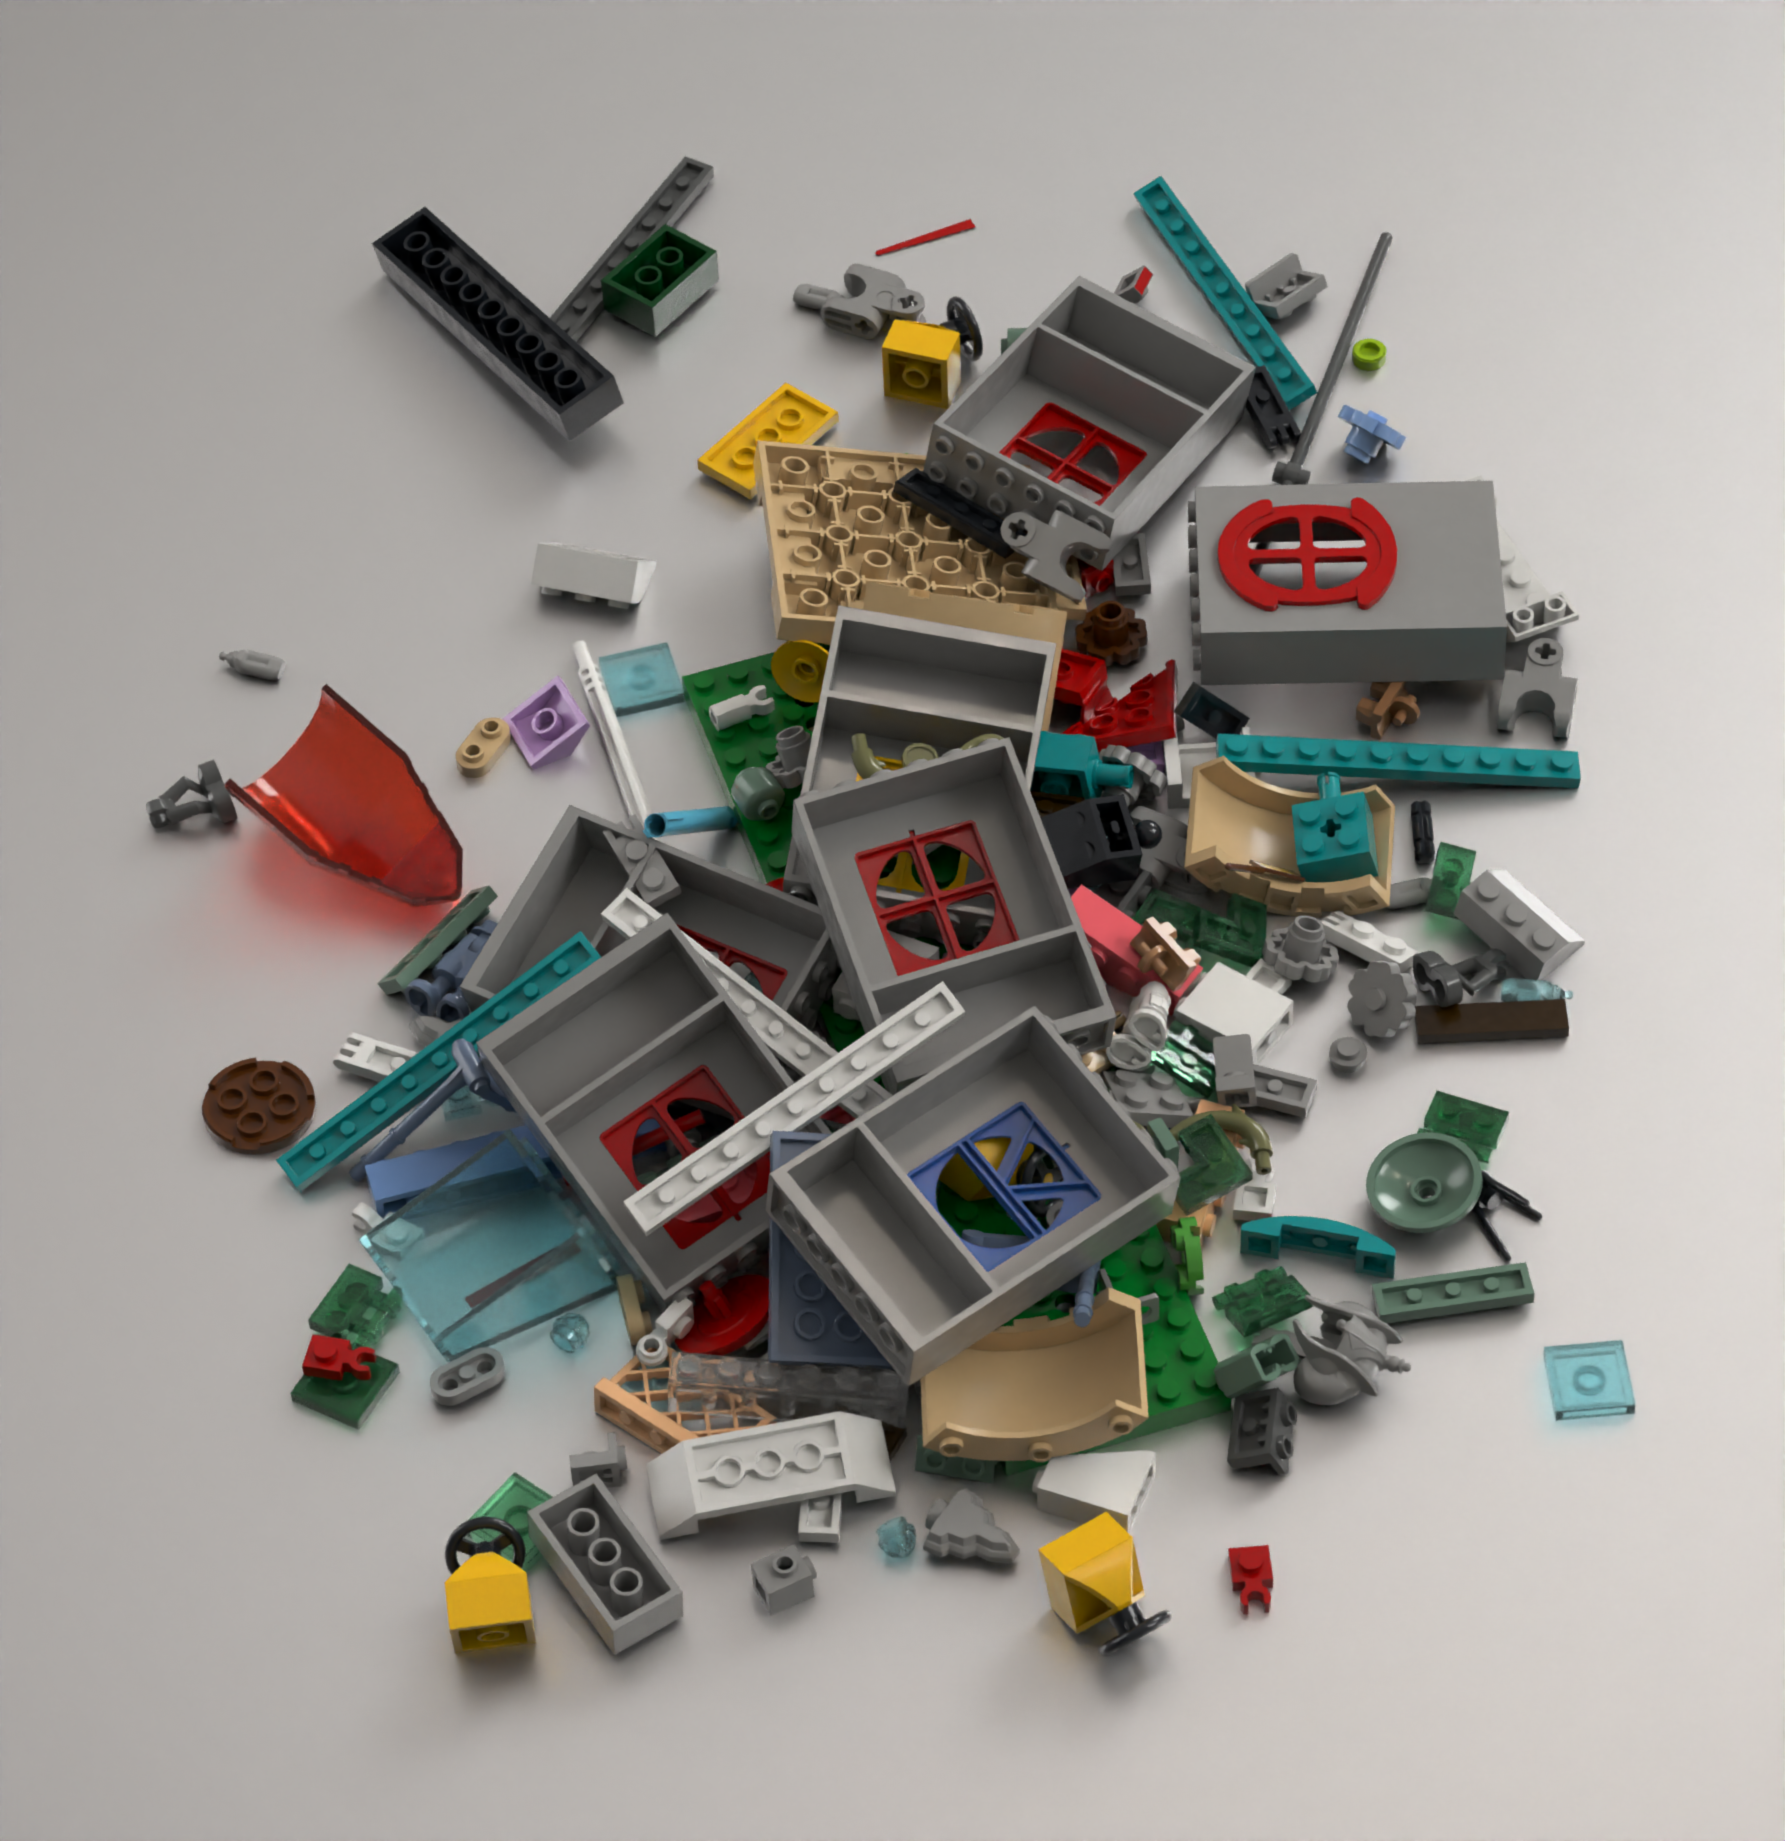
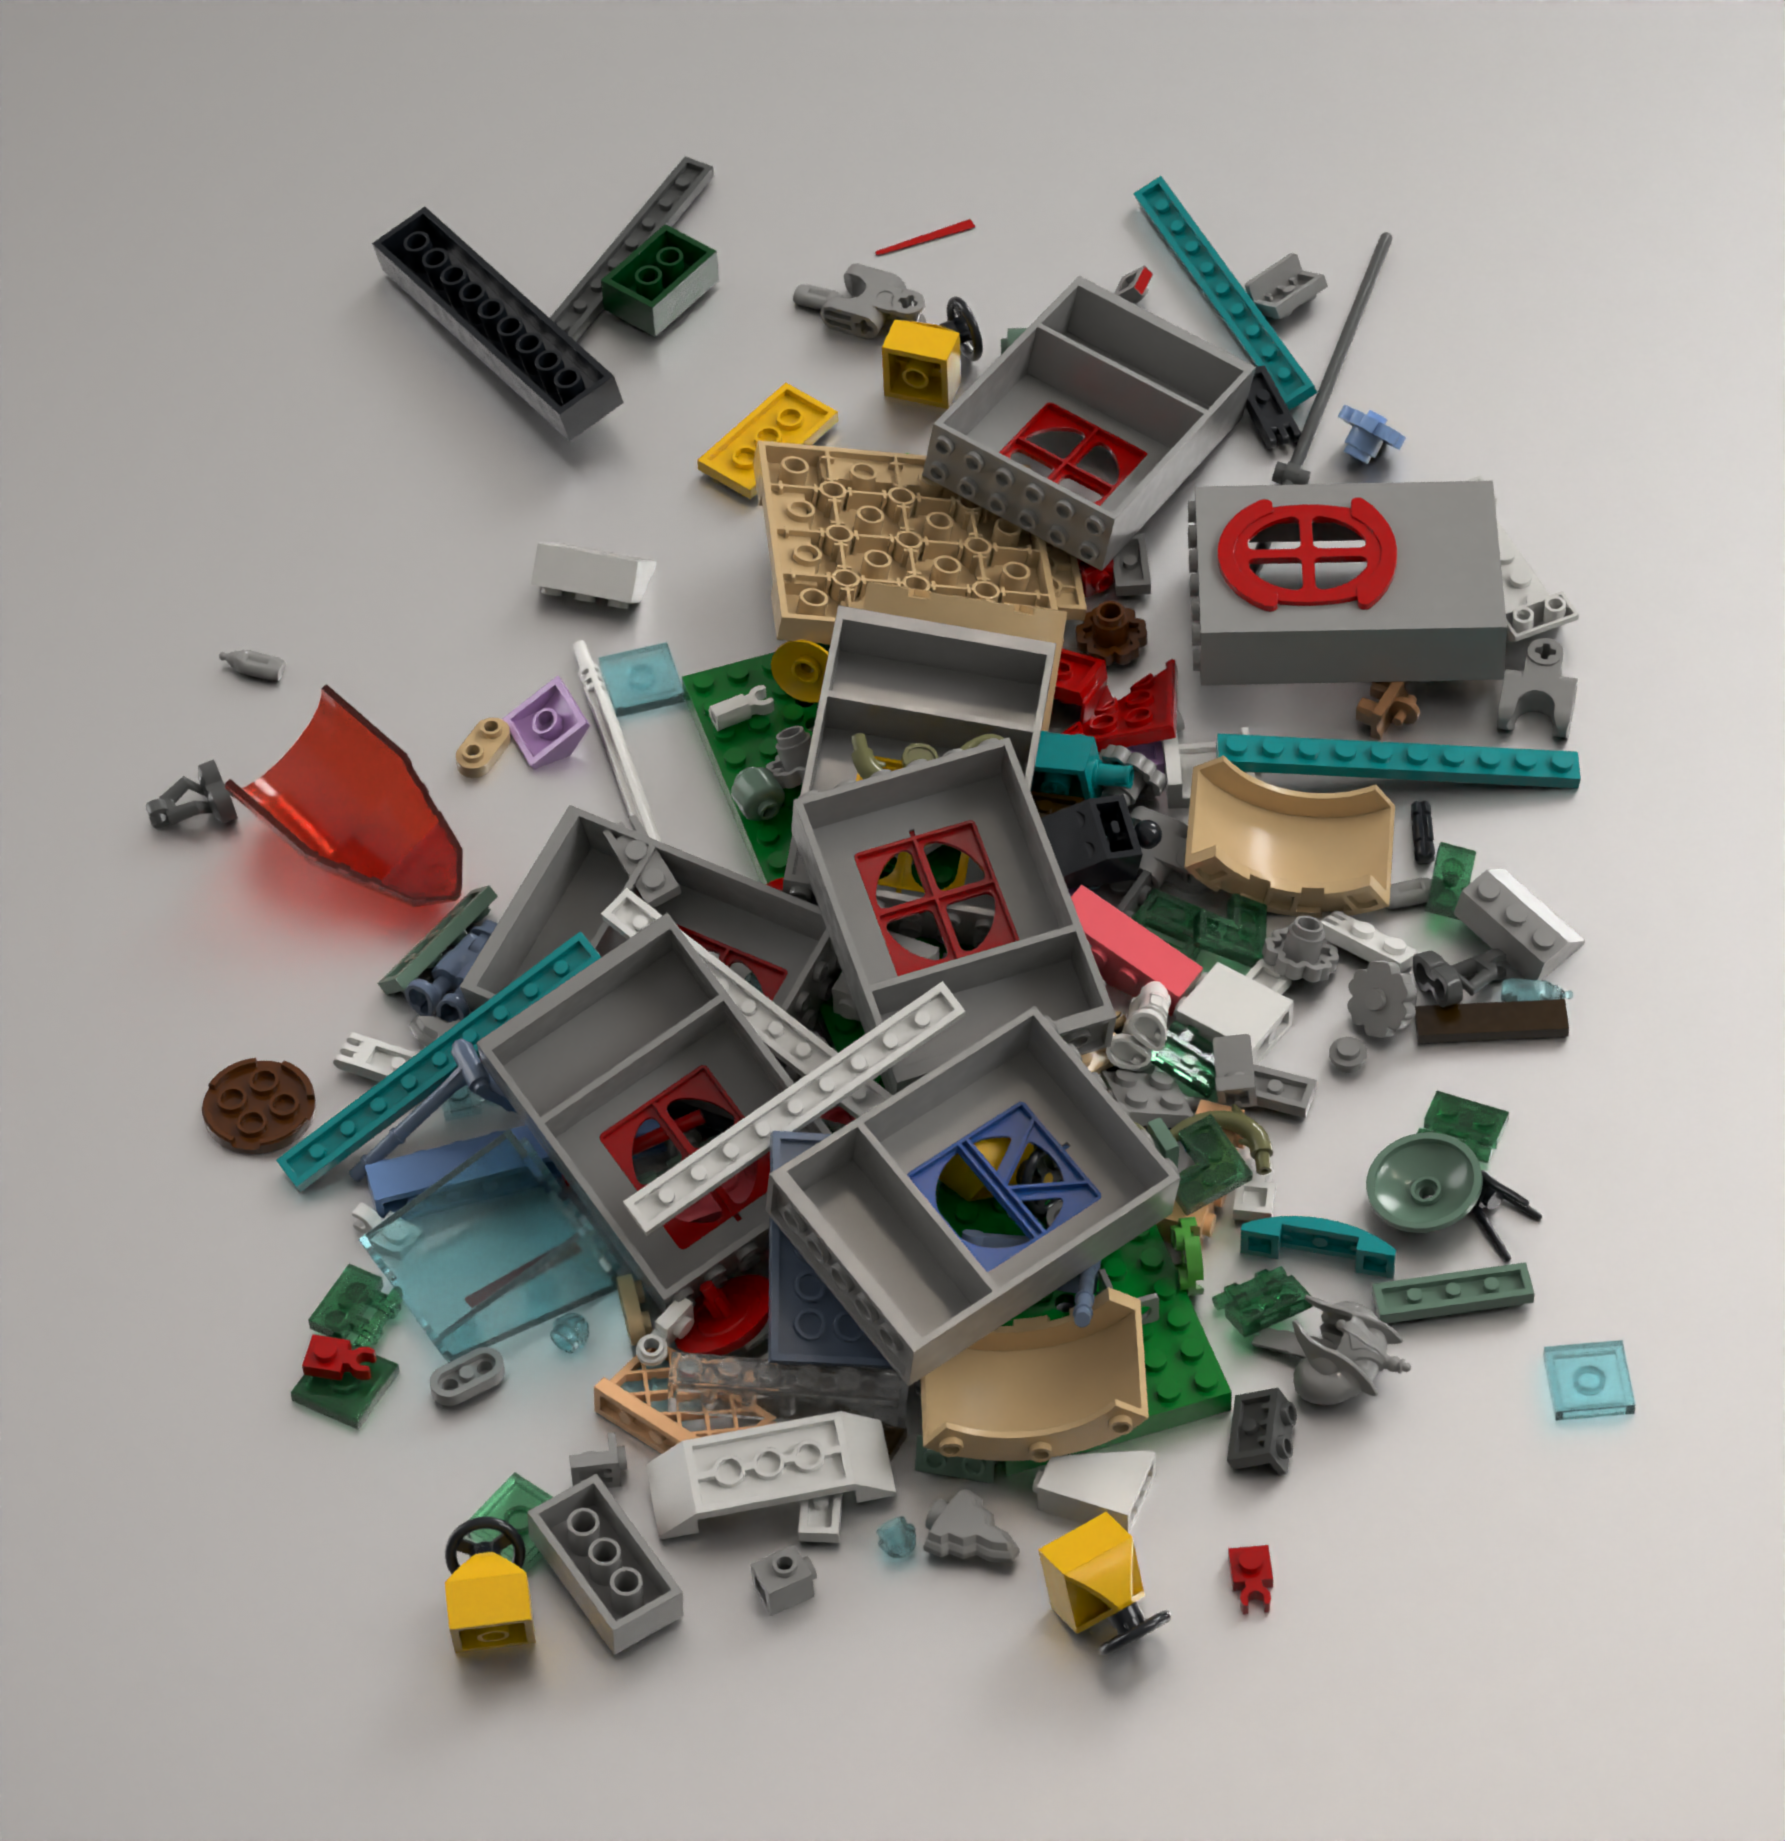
(689, 821): medium azure piece -> none
(954, 510): black tile -> none
(1050, 547): light grey piece -> none
(1163, 954): medium nougat hips -> none
(1210, 712): black plate -> none
(1256, 1366): sand green brick -> none
(1261, 868): reddish brown piece -> none
(1334, 835): teal brick -> none
(1369, 354): lime tile -> none

